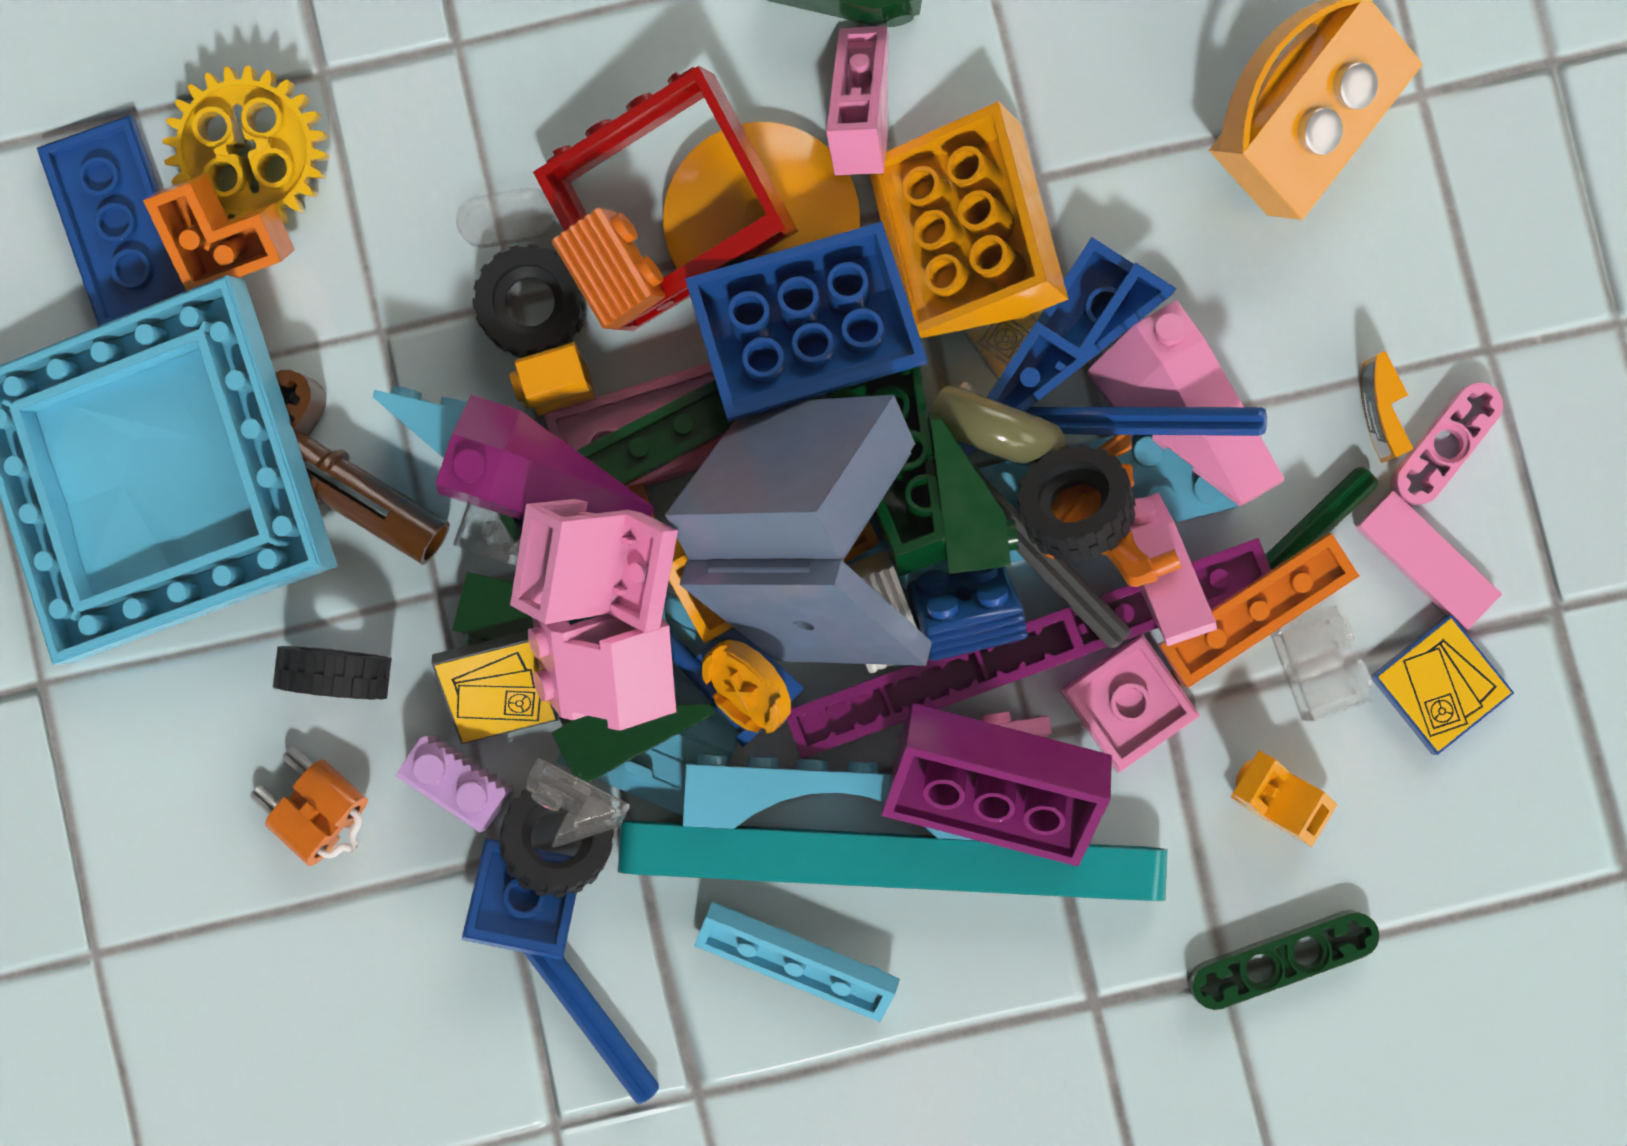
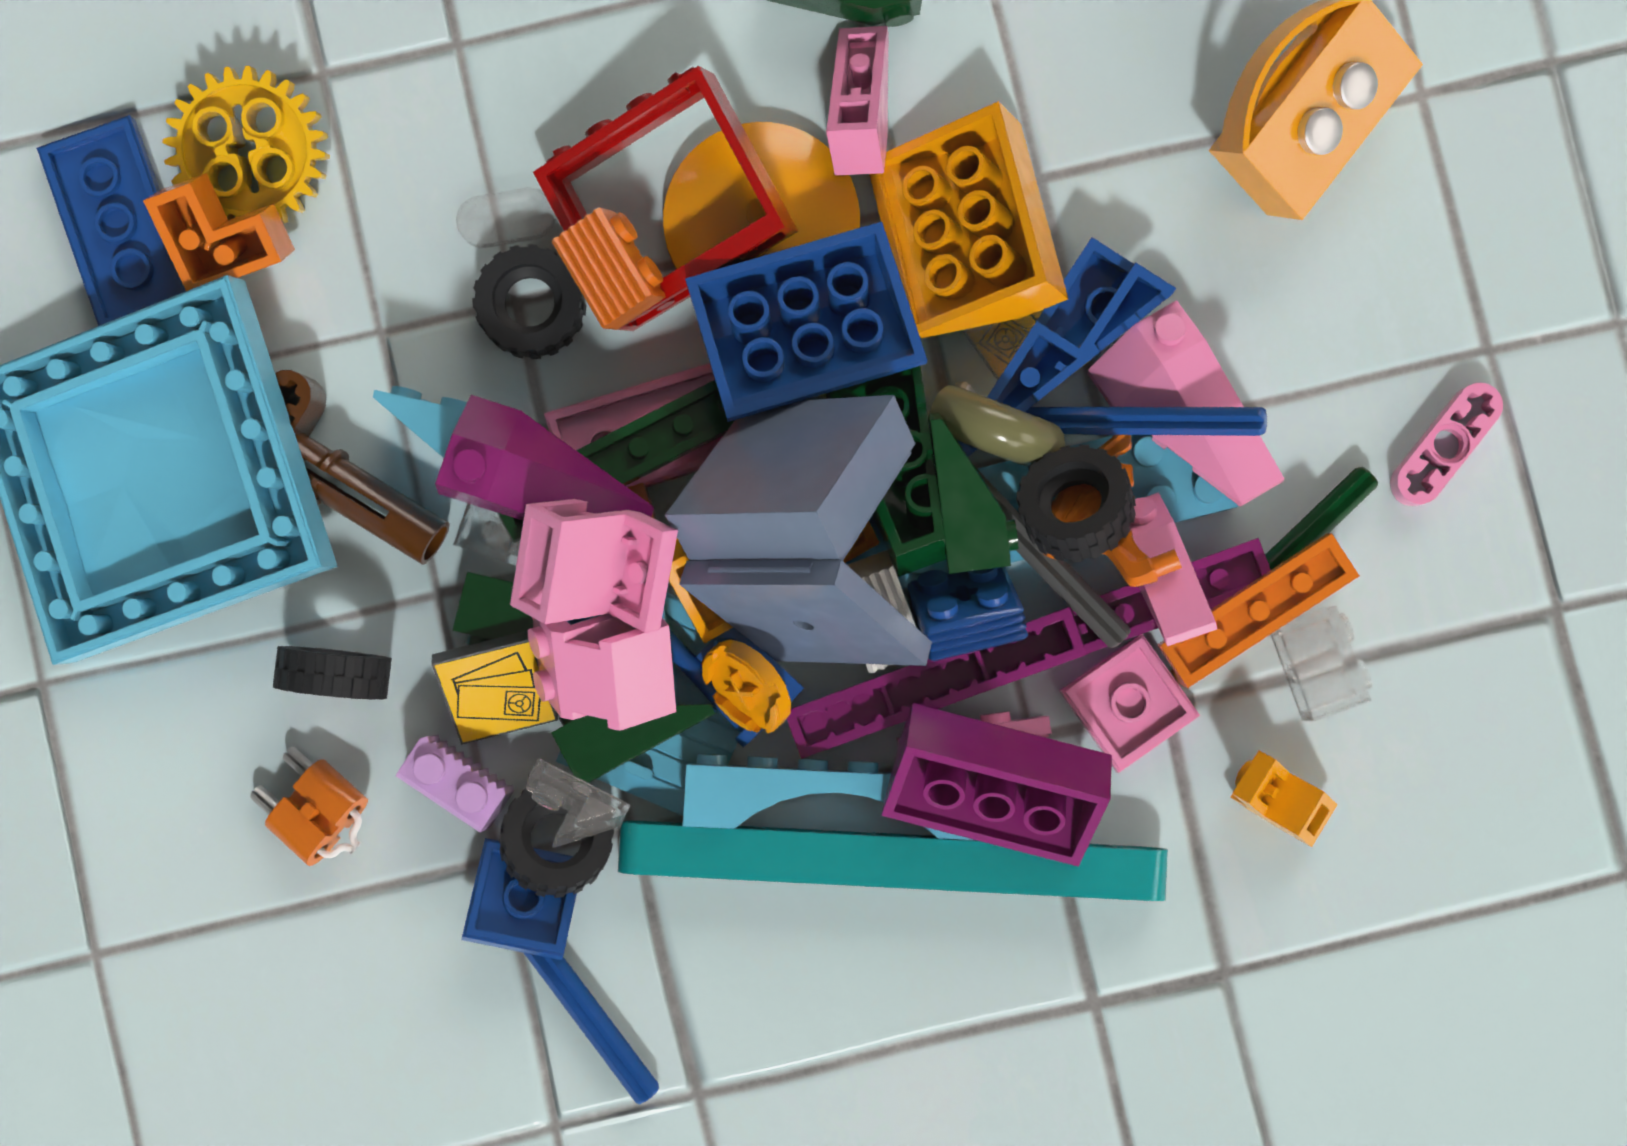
(552, 379): light orange brick -> none
(797, 962): medium azure plate -> none
(1285, 967): dark green beam -> none
(1379, 390): light orange slope -> none
(1428, 560): bright pink tile -> none
(1442, 684): yellow tile -> none

